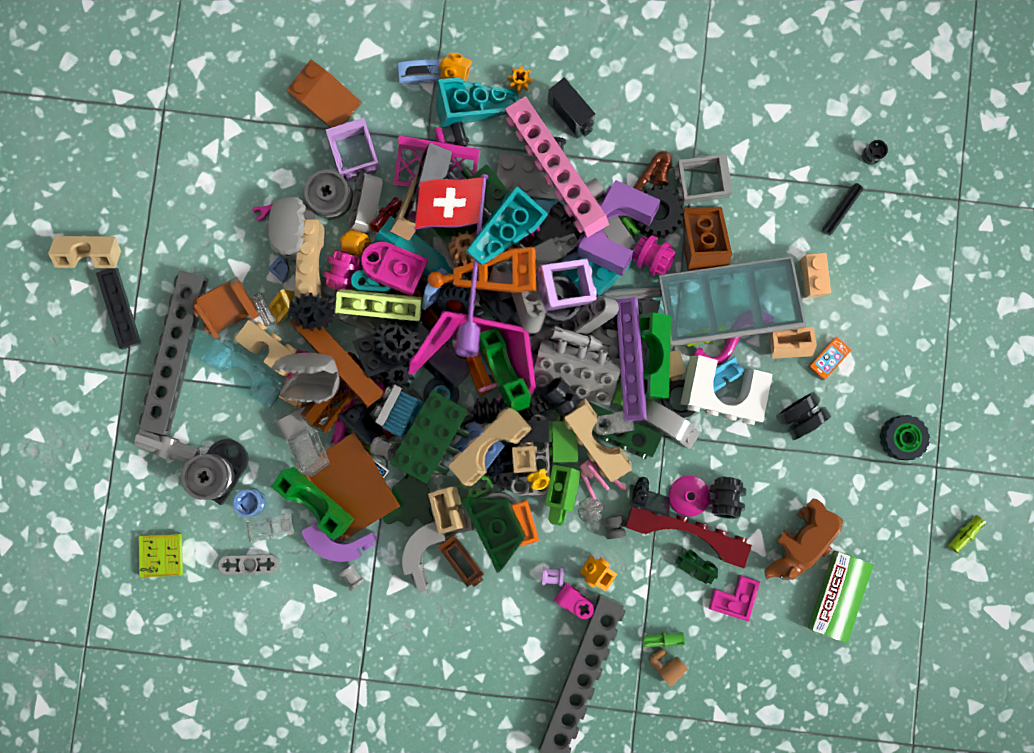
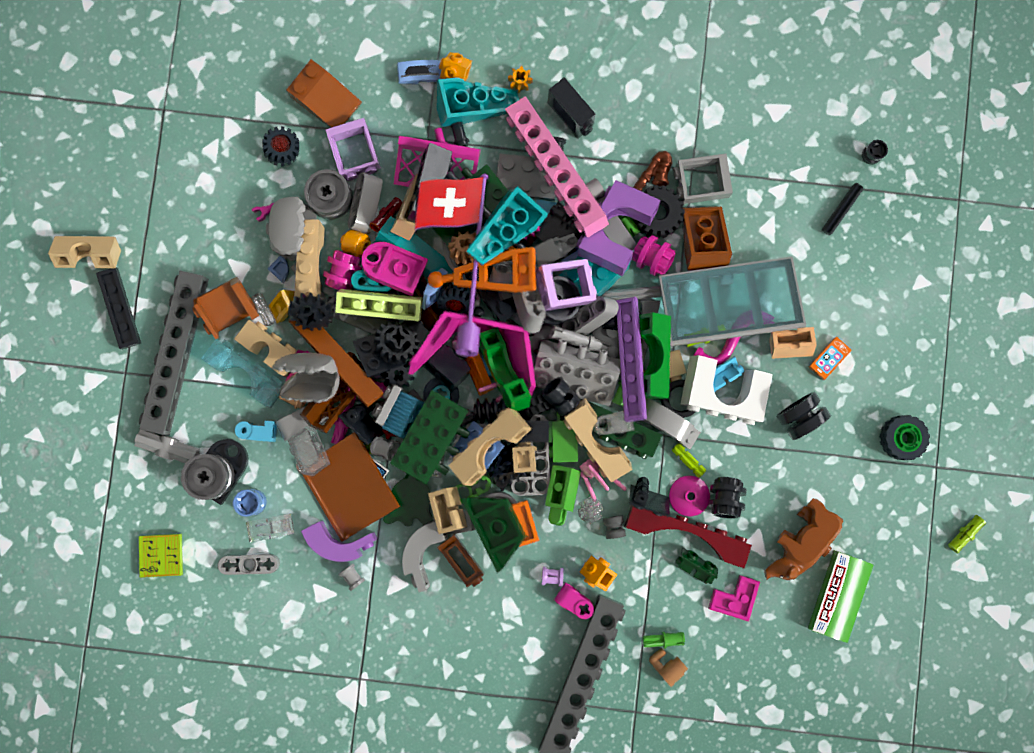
(249, 431): none -> medium azure leg
(280, 146): none -> black wheel
(330, 516): green arch -> none
(538, 479): yellow plate -> none
(688, 460): none -> lime axle
(815, 275): light nougat brick -> none

